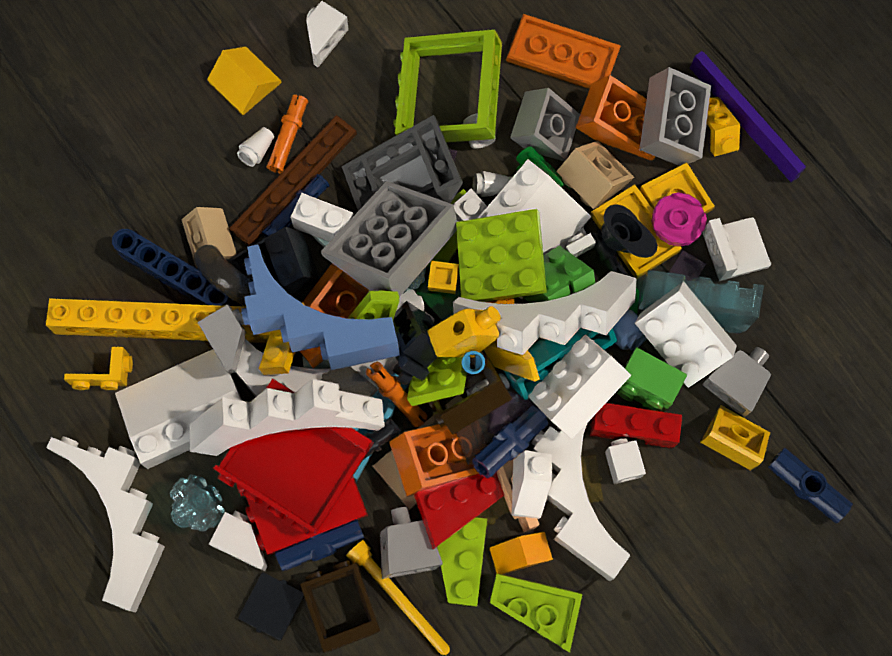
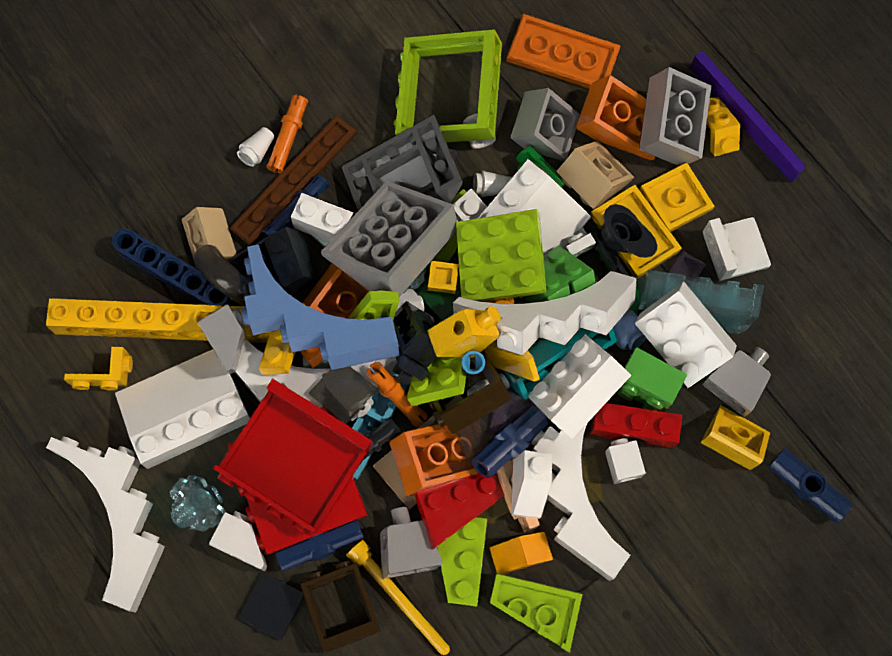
(242, 78): yellow slope -> none
(277, 411): white arch -> none
(325, 30): white slope -> none
(678, 219): dark pink tile -> none

